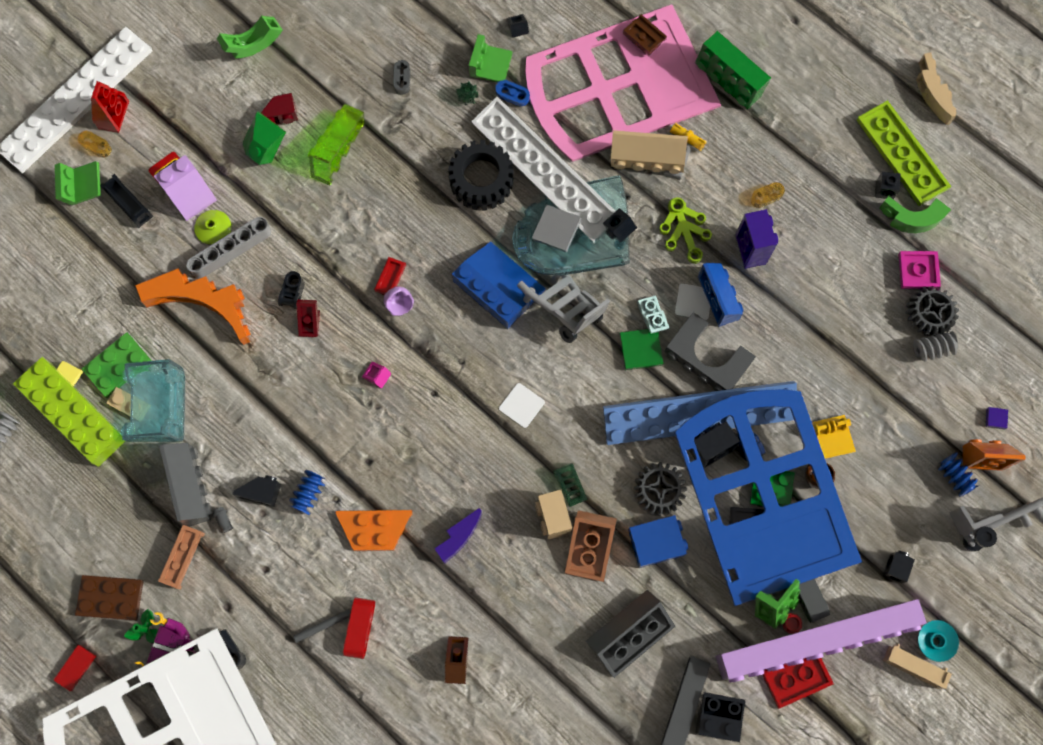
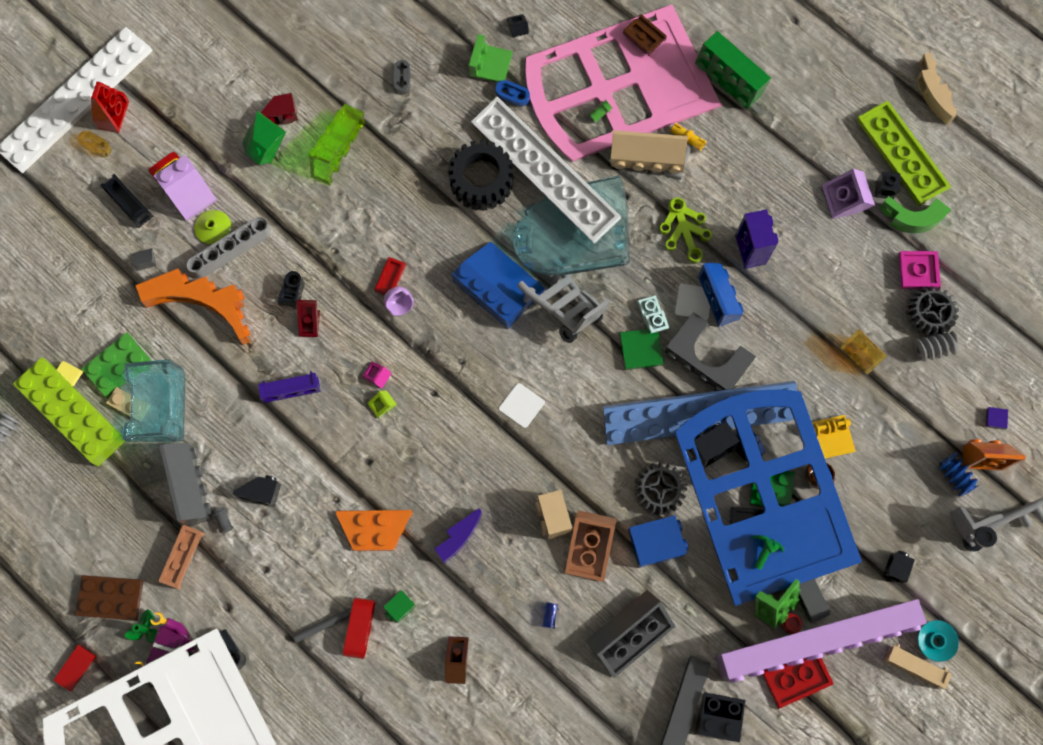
(77, 184): bright green bracket -> none
(144, 259): none -> dark grey slope
(252, 41): bright green arch -> none
(289, 388): none -> dark purple container
(307, 492): blue piece -> none
(381, 403): none -> lime slope
(399, 607): none -> green brick
(467, 88): clear green gear -> none
(550, 615): none -> clear blue pin
(556, 228): light grey tile -> none
(570, 467): clear green slope -> none
(600, 111): none -> bright green pin
(619, 225): black brick -> none
(769, 198): clear yellow beam -> none
(770, 546): none -> green plant
(848, 194): none -> lavender slope
(863, 351): none -> clear yellow brick

